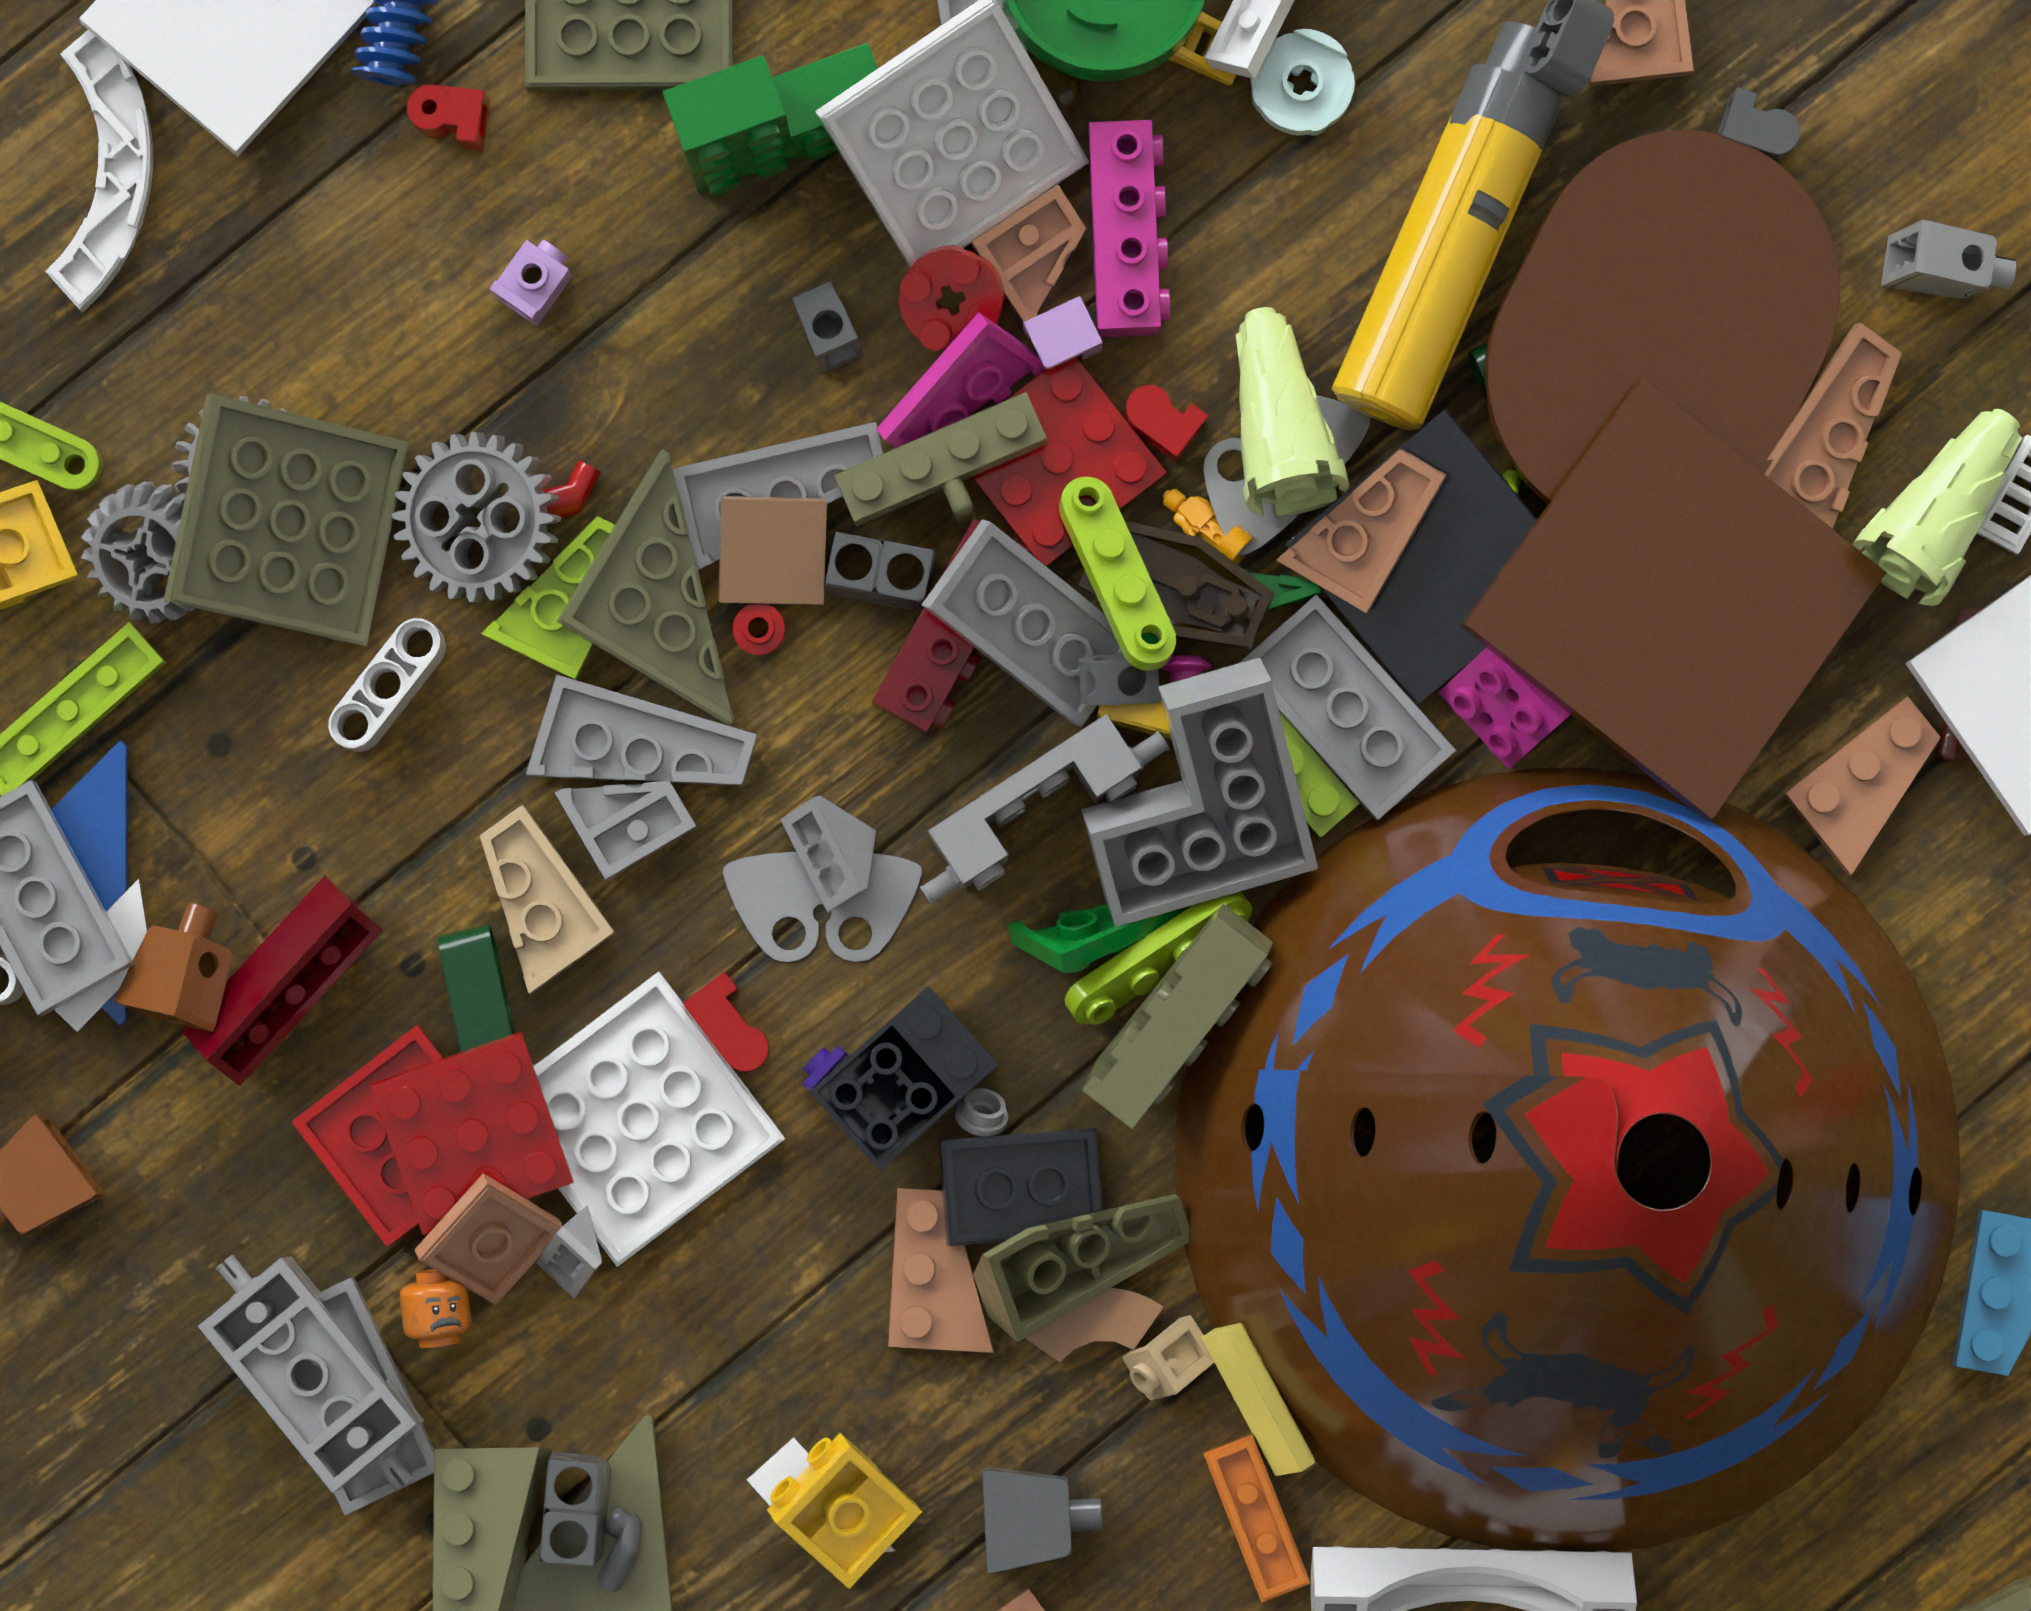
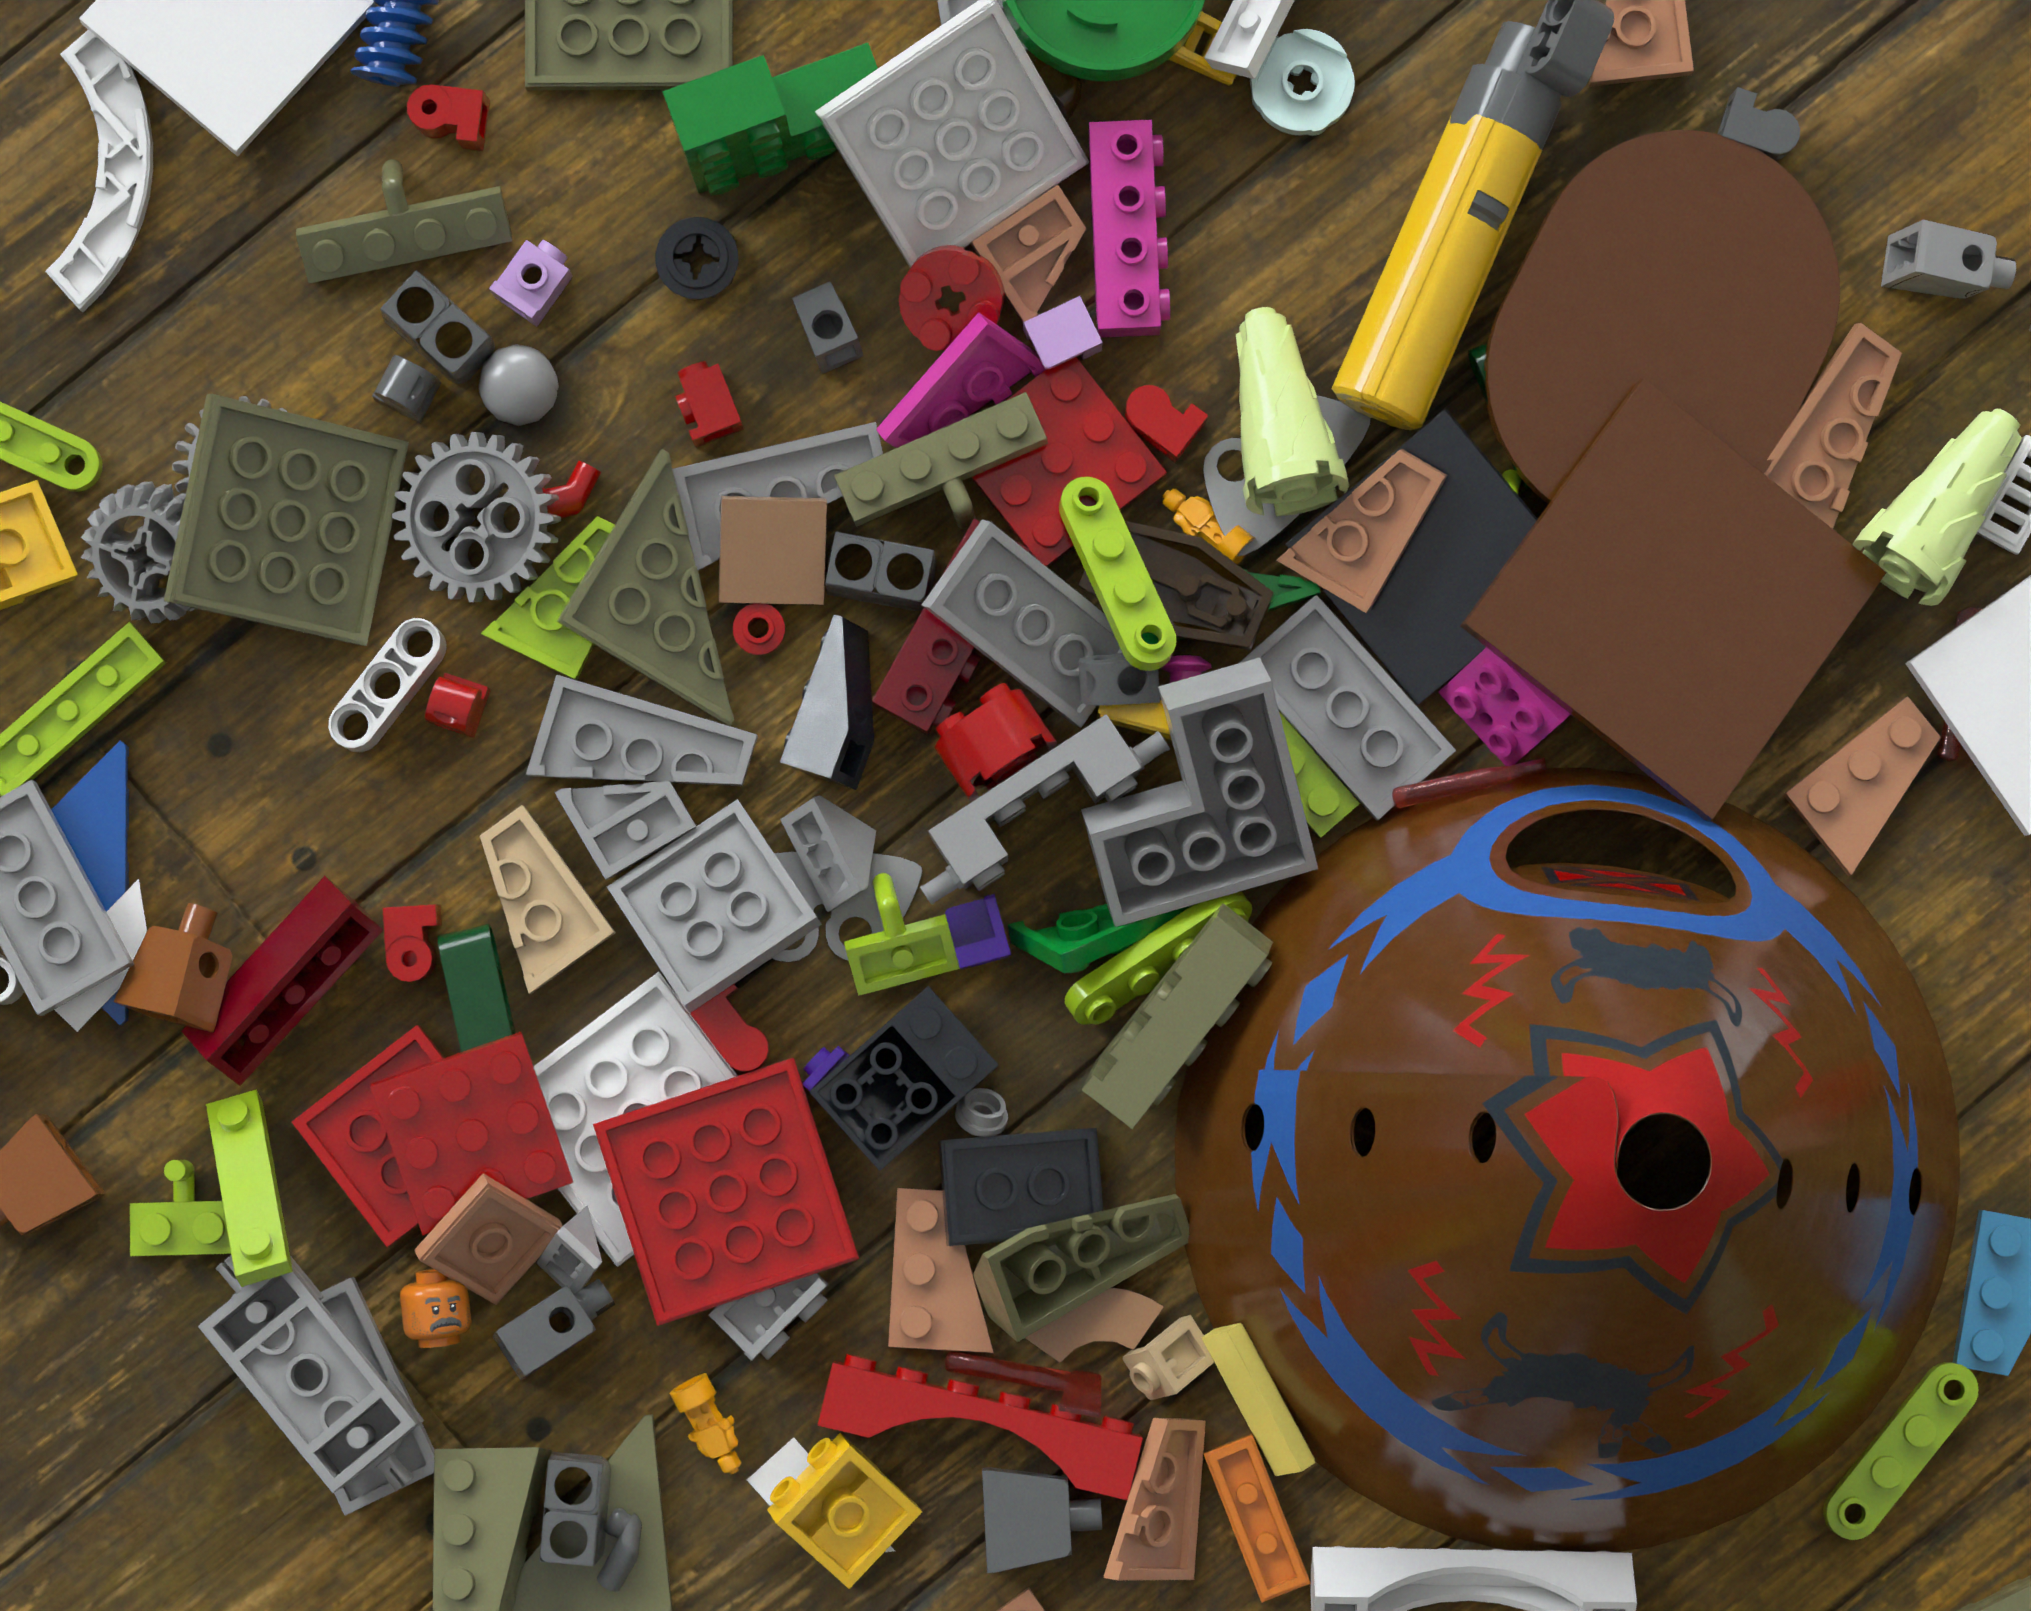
(179, 1225): none -> lime plate
(249, 1188): none -> lime plate
(403, 230): none -> olive plate
(407, 388): none -> dark grey leg
(407, 946): none -> red leg
(457, 704): none -> red leg
(465, 366): none -> dark grey piece
(518, 384): none -> light grey hair
(530, 1340): none -> dark grey torso
(680, 241): none -> black gear
(707, 403): none -> red brick
(711, 1431): none -> light orange piece
(713, 906): none -> light grey plate
(726, 1191): none -> red tile
(759, 1319): none -> light grey bracket
(836, 712): none -> slope
(872, 1401): none -> red arch
(901, 950): none -> lime plate
(977, 932): none -> dark purple panel
(992, 740): none -> red brick
(1080, 1387): none -> clear red piece
(1163, 1506): none -> nougat wing
(1463, 782): none -> clear red piece
(1900, 1450): none -> lime plate

